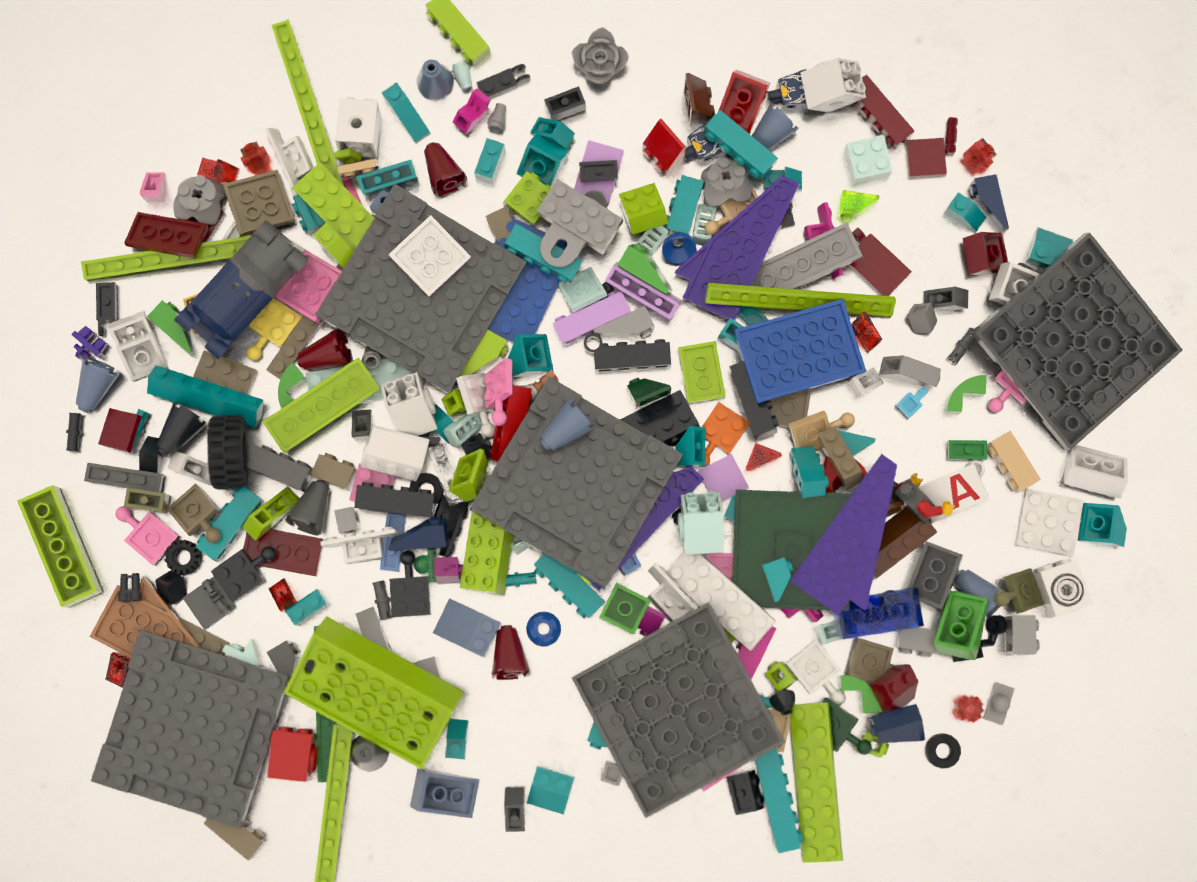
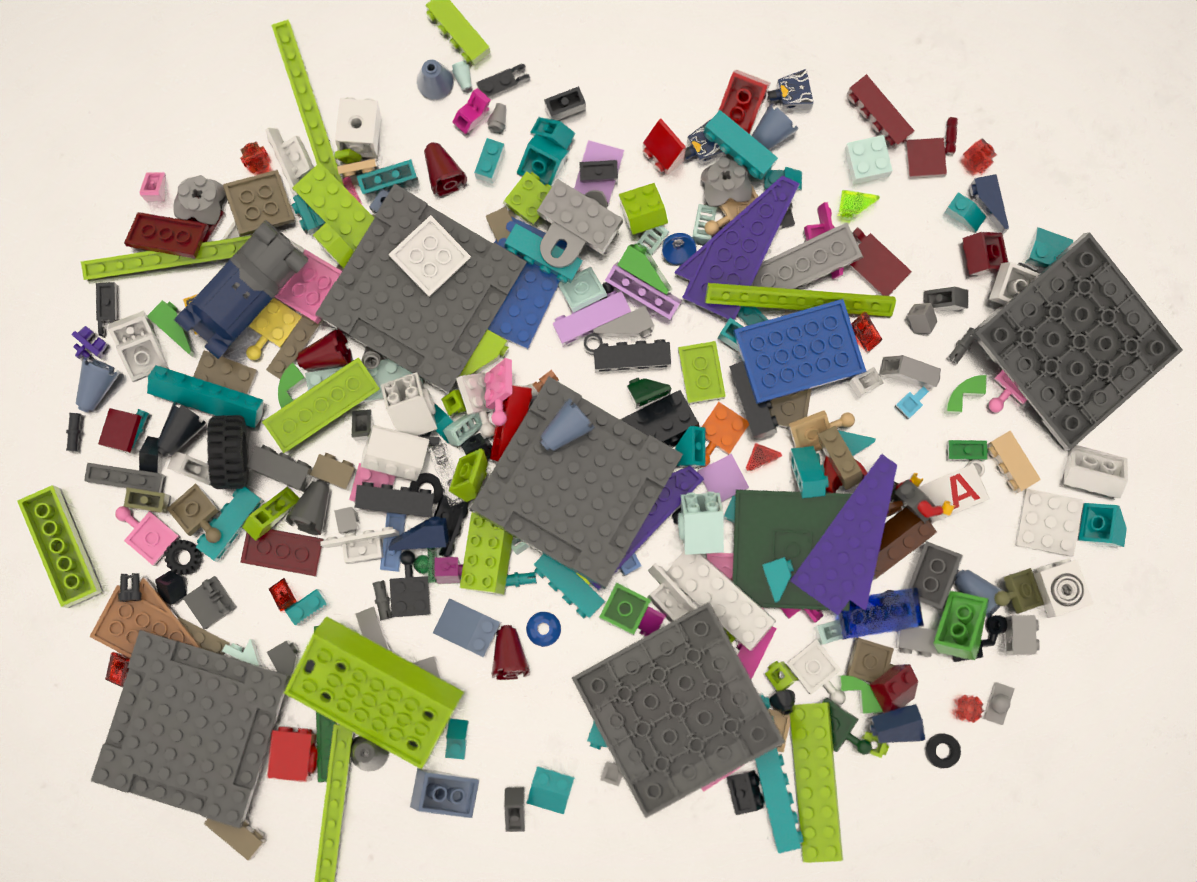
(218, 170): clear red slope -> none
(239, 573): black plate -> none
(405, 112): teal slope -> none
(530, 355): teal slope -> none
(600, 43): light grey brick -> none
(684, 204): teal brick -> none
(697, 100): reddish brown slope -> none
(833, 84): white brick -> none

